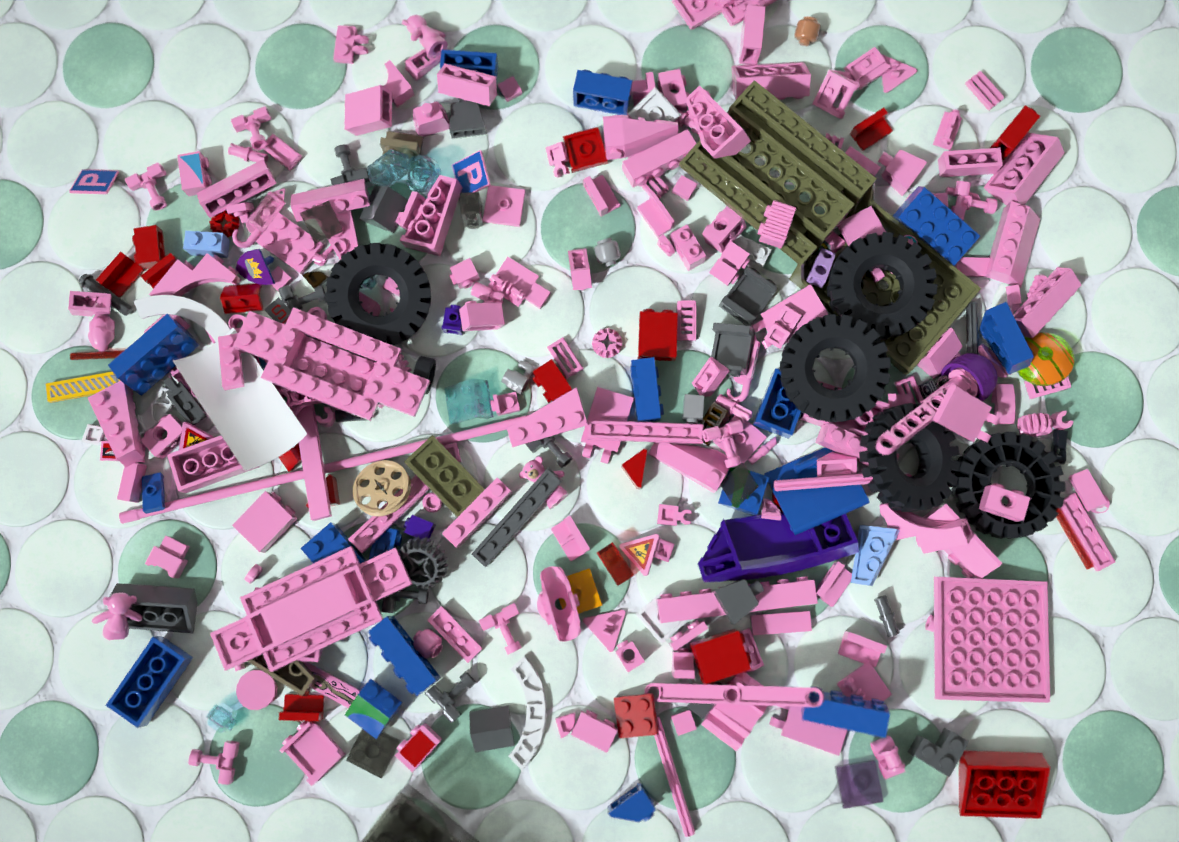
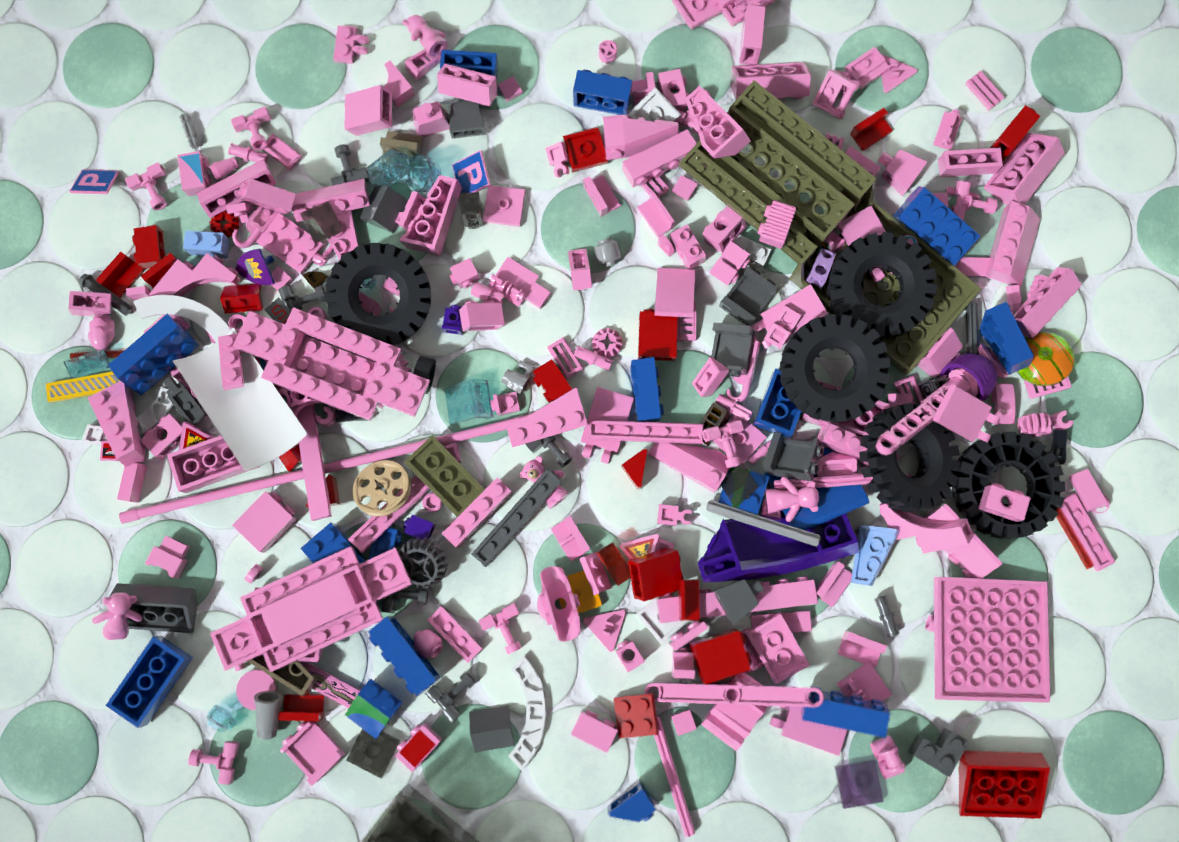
(87, 364): none -> clear light blue slope
(137, 292): none -> bright pink tile
(153, 493): blue plate -> none
(189, 130): none -> light grey axle
(223, 168): none -> bright pink cone
(266, 196): none -> bright pink brick
(267, 713): none -> light grey plant
(565, 724): bright pink tile -> none
(592, 357): none -> bright pink pin
(595, 573): none -> bright pink plate
(606, 47): none -> bright pink wheel
(655, 574): none -> red brick
(675, 292): none -> bright pink tile
(688, 600): none -> red panel
(693, 408): light grey brick -> none
(763, 523): none -> light grey axle
(777, 648): none -> bright pink plate
(793, 458): none -> dark grey panel
(793, 498): none -> bright pink piece
(807, 30): nougat head -> none

